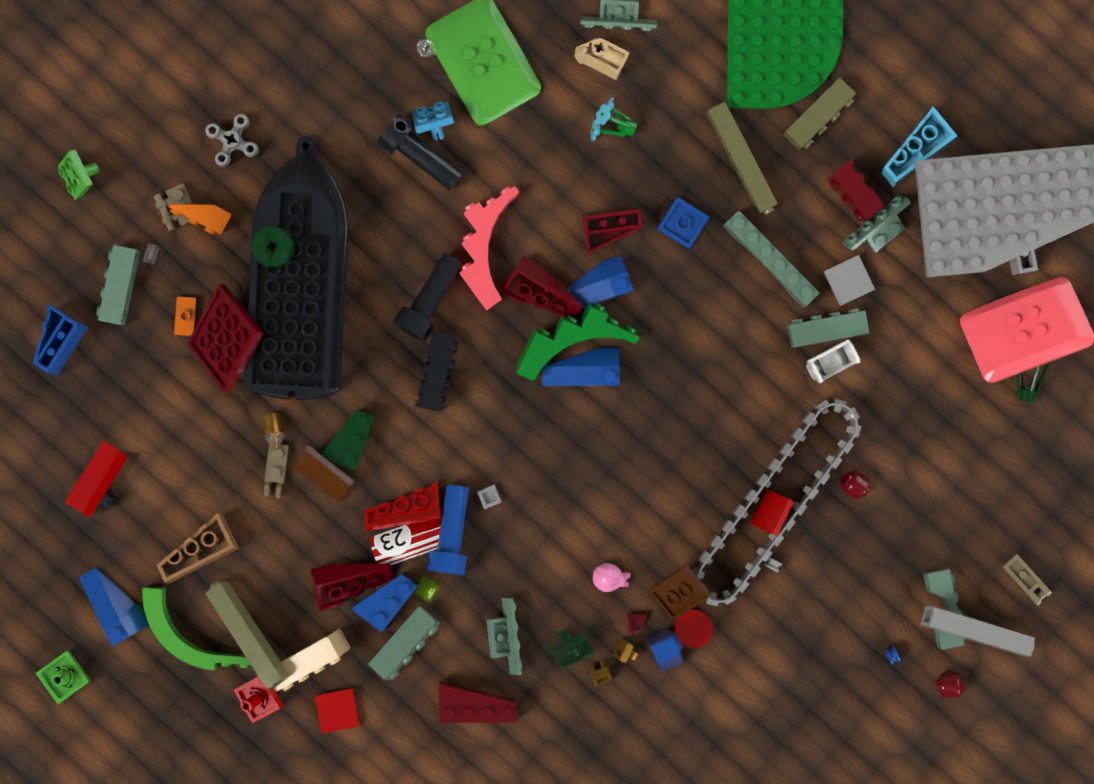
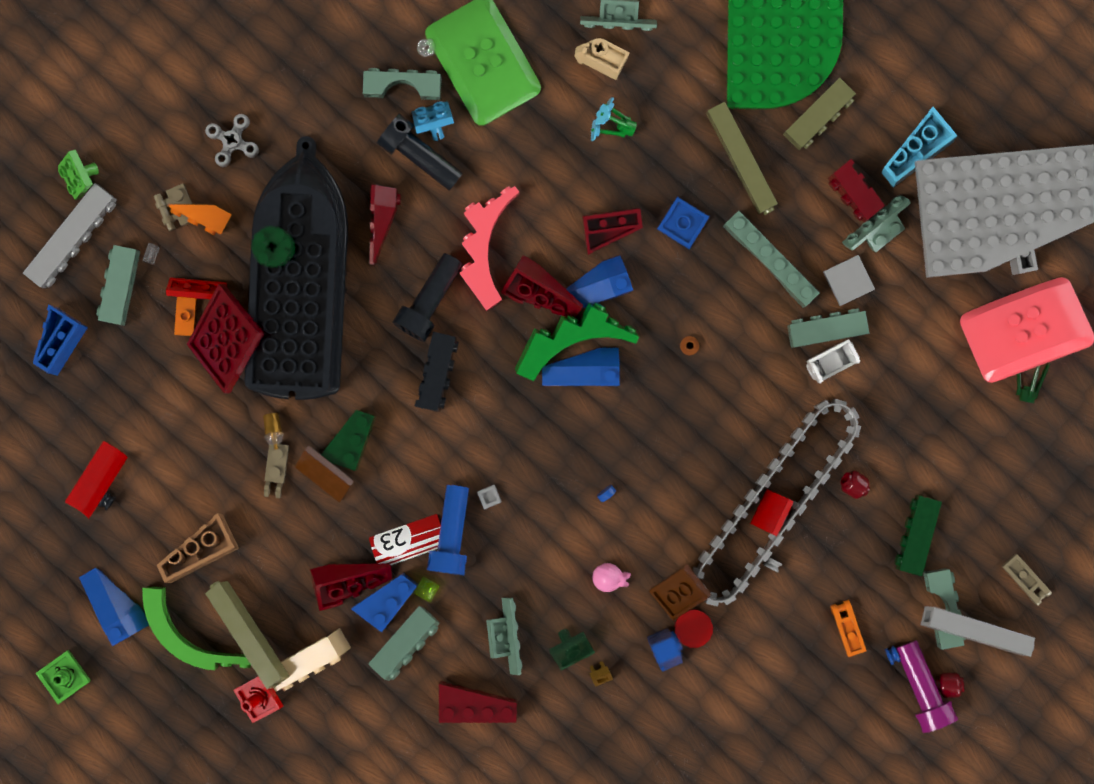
(70, 236): none -> light grey brick
(191, 288): none -> red plate
(337, 710): red tile -> none
(377, 82): none -> sand green arch
(384, 207): none -> dark red wedge
(414, 508): red wing -> none
(606, 493): none -> blue tile
(624, 651): pearl gold tile -> none
(636, 621): dark red tile -> none
(685, 350): none -> dark orange plate
(848, 629): none -> orange plate
(918, 535): none -> dark green brick
(934, 712): none -> magenta piece

